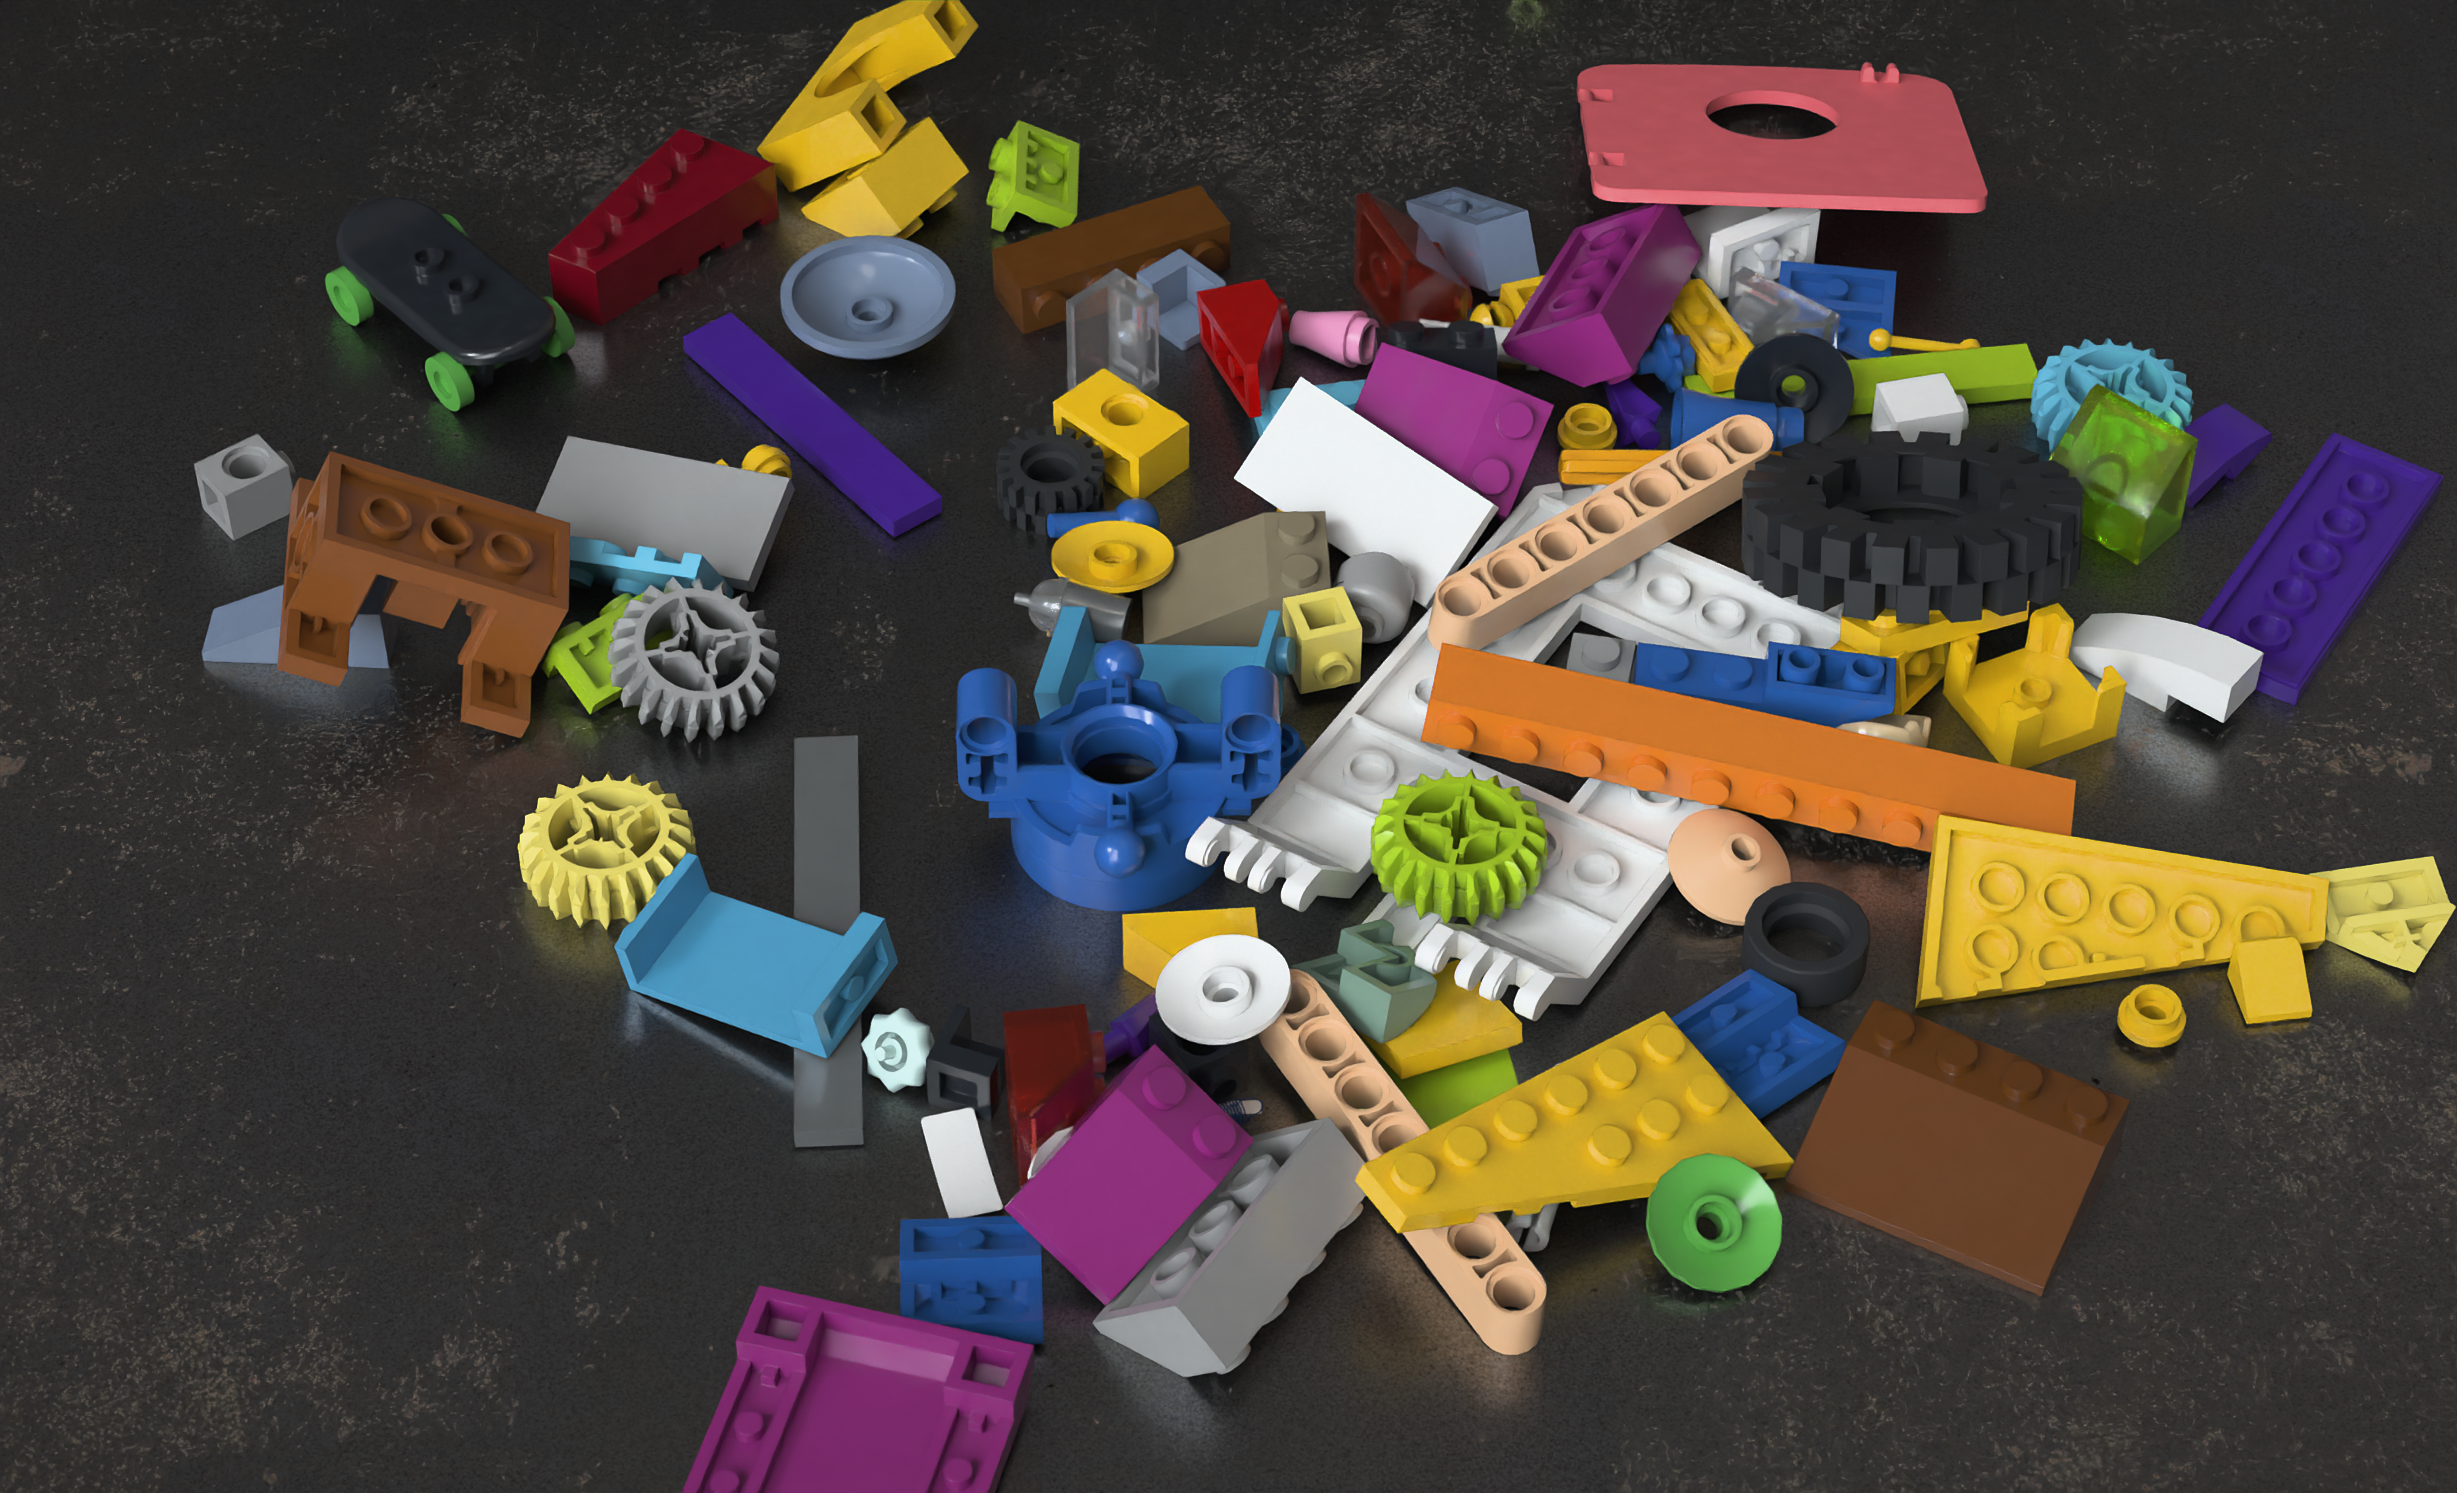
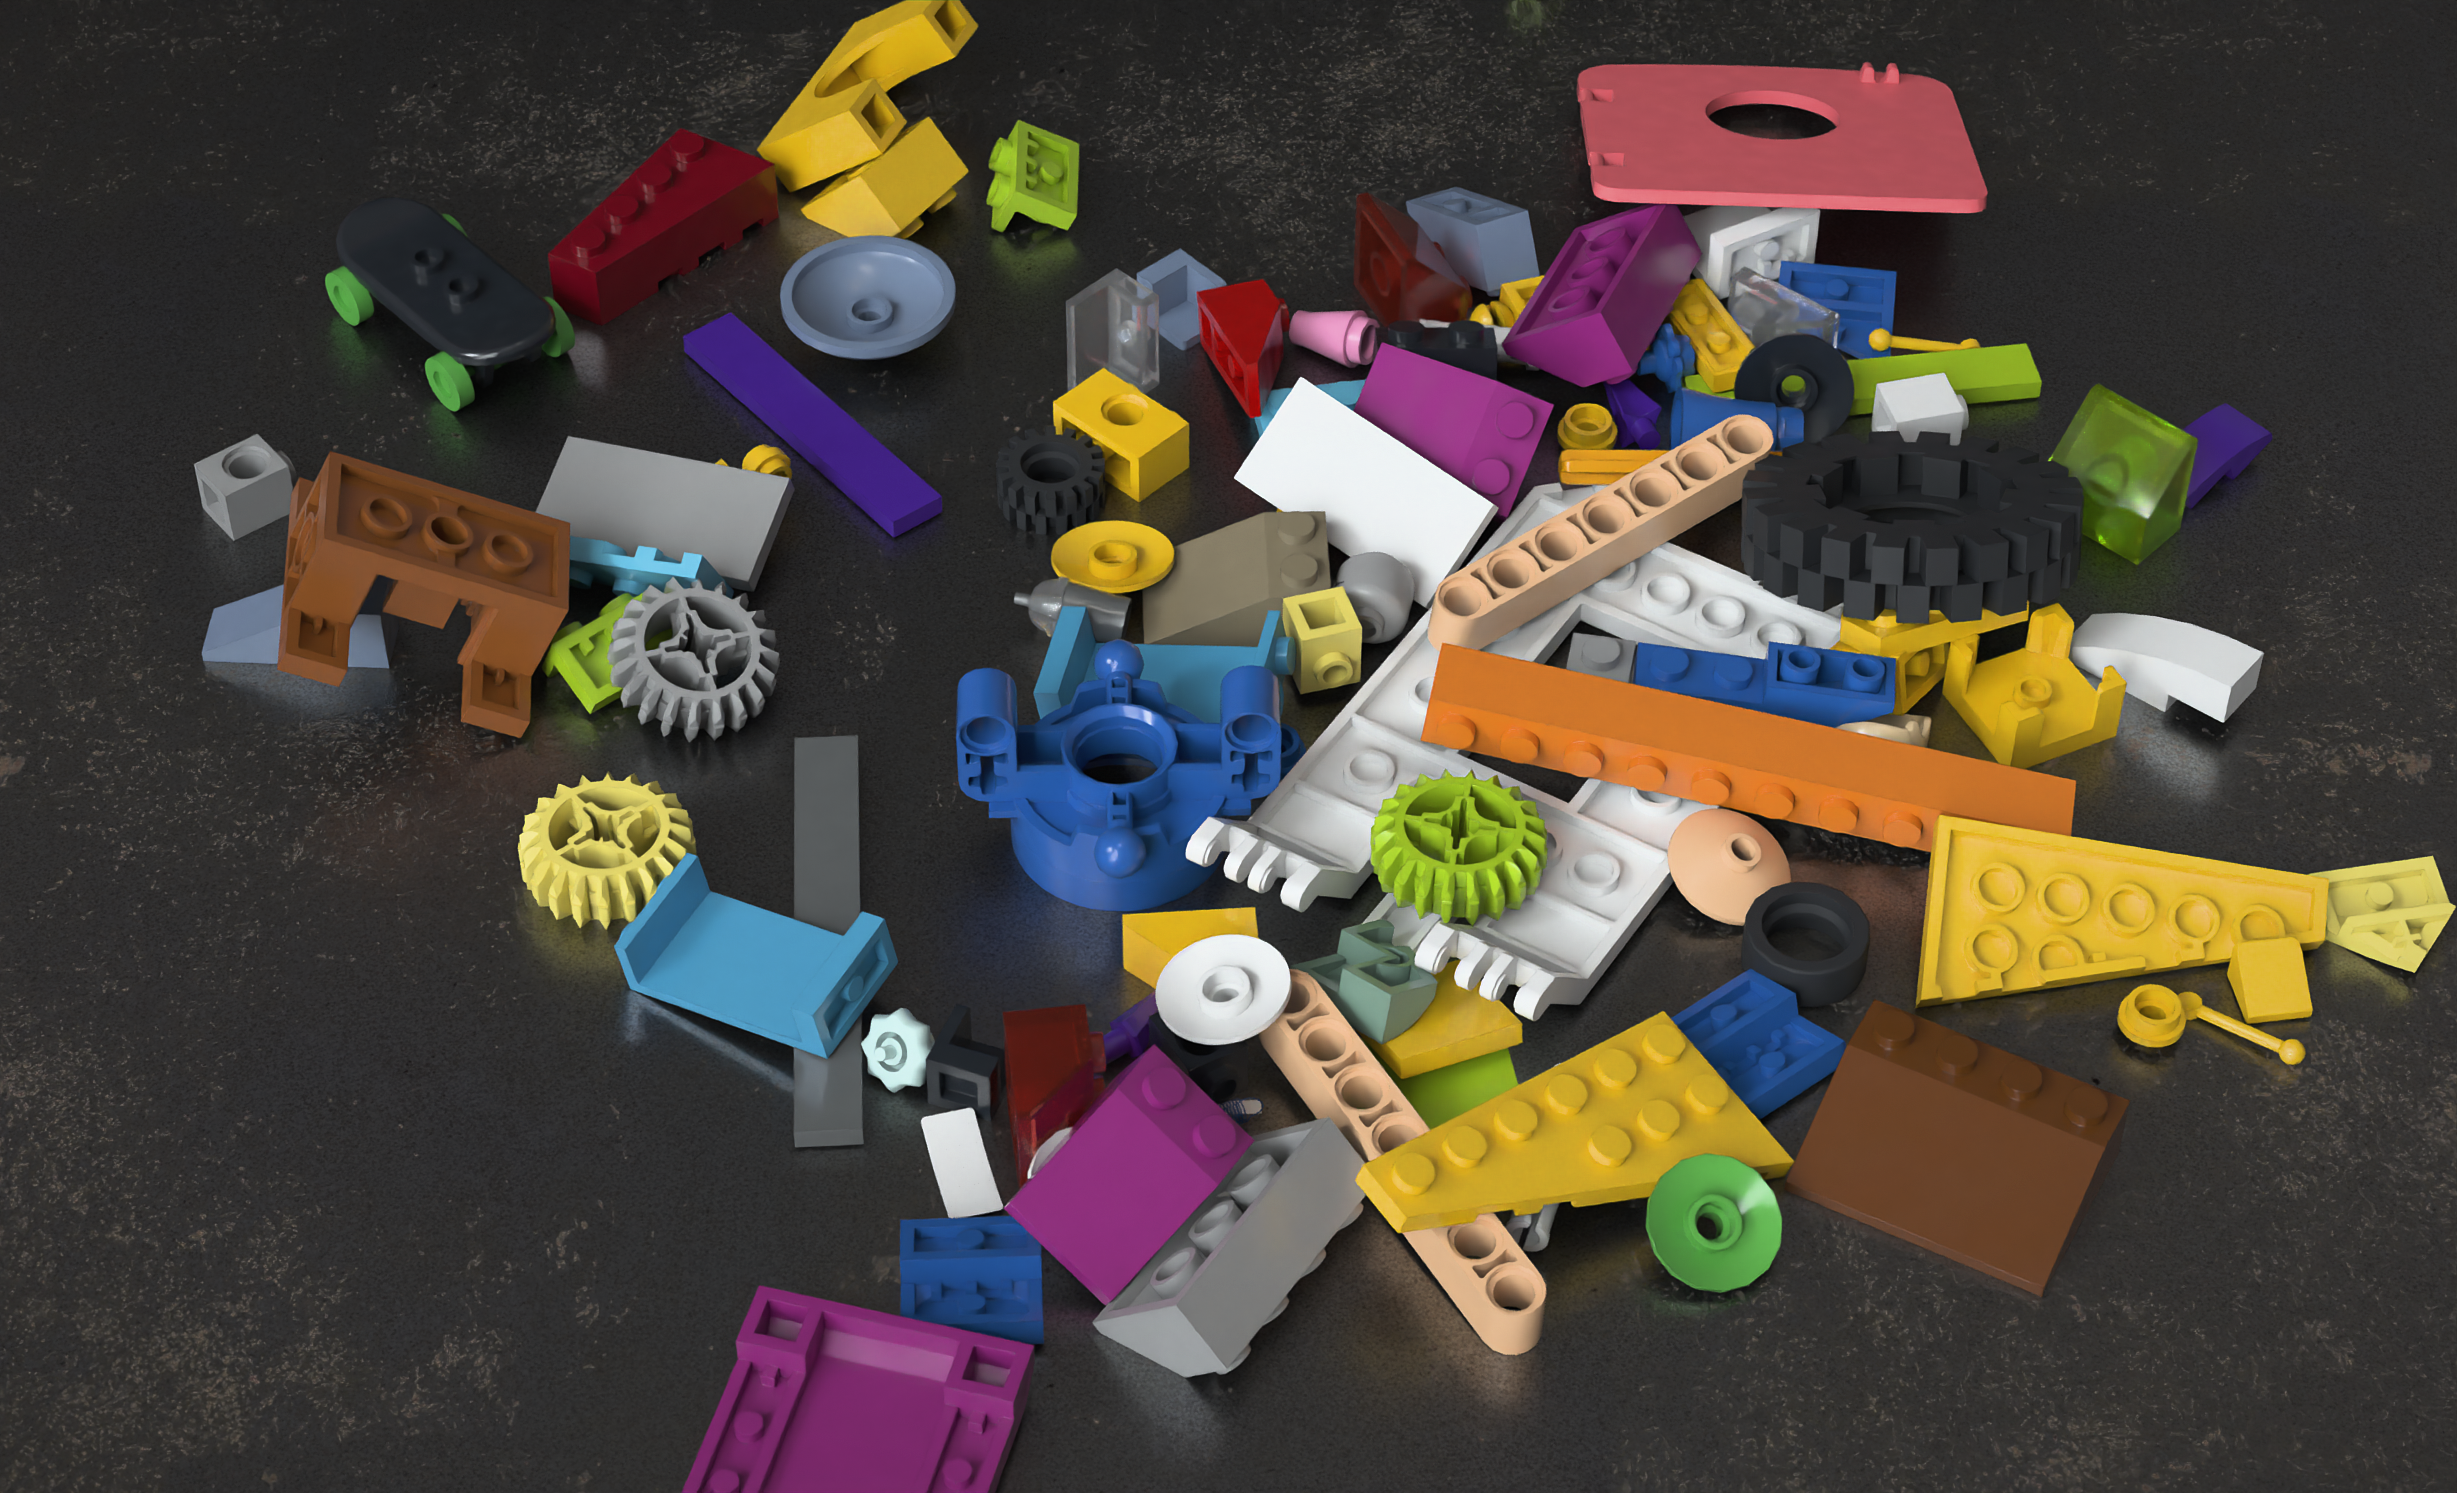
(1046, 270): reddish brown brick -> none
(1130, 510): blue bar -> none
(2122, 369): medium azure gear -> none
(2290, 1051): none -> yellow hinge
(2320, 560): dark purple tile -> none

